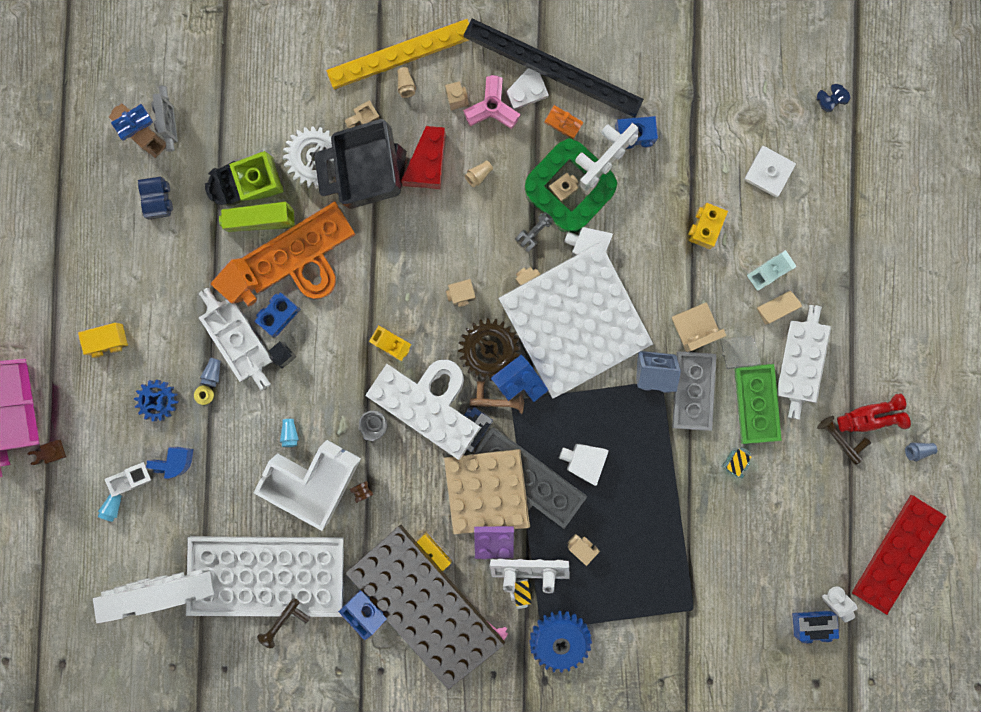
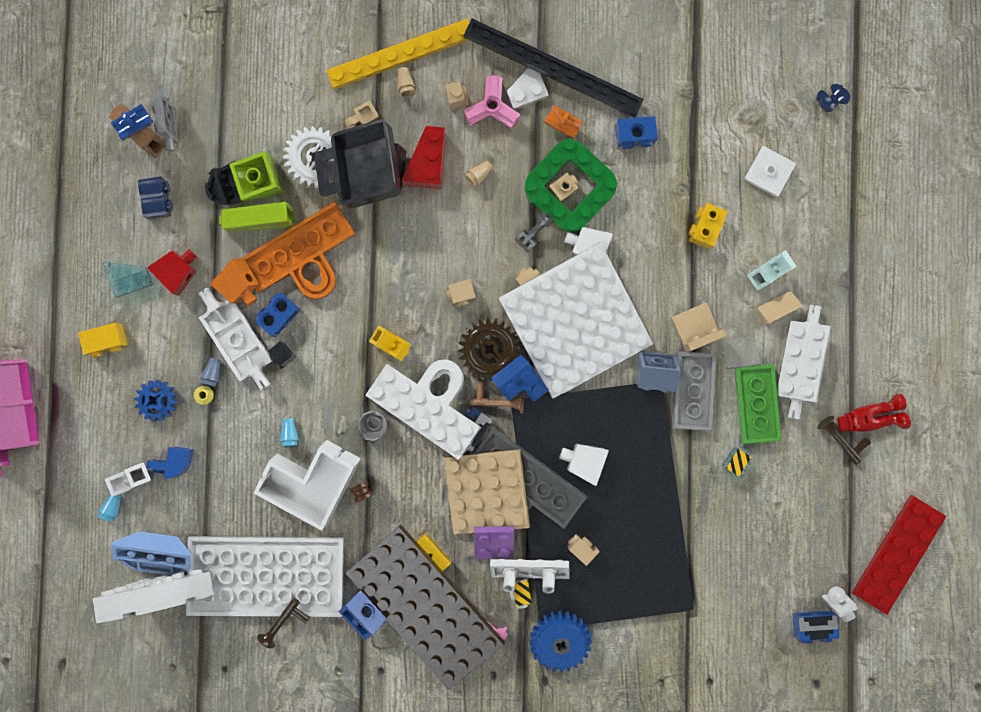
(49, 452): reddish brown plate -> none
(127, 278): none -> clear light blue wing
(152, 553): none -> light blue wedge
(174, 270): none -> red torso
(604, 164): white plate -> none
(919, 451): sand blue cone -> none

